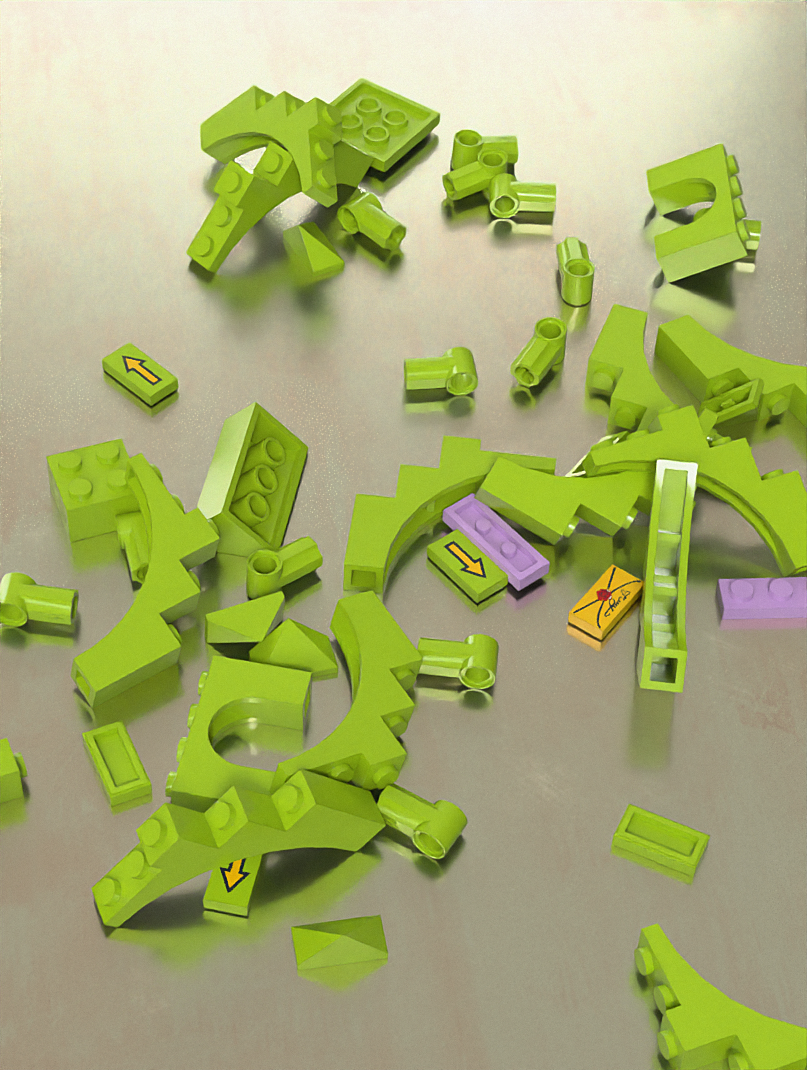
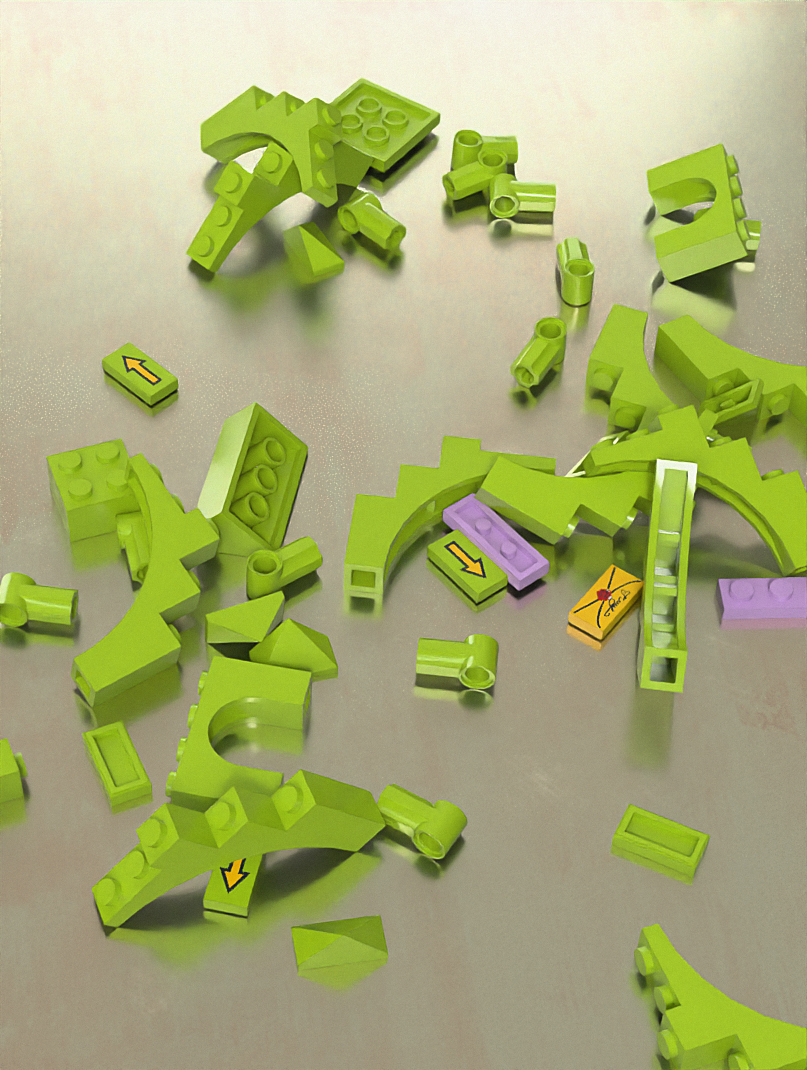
(381, 670): lime arch -> none
(451, 371): lime piece -> none

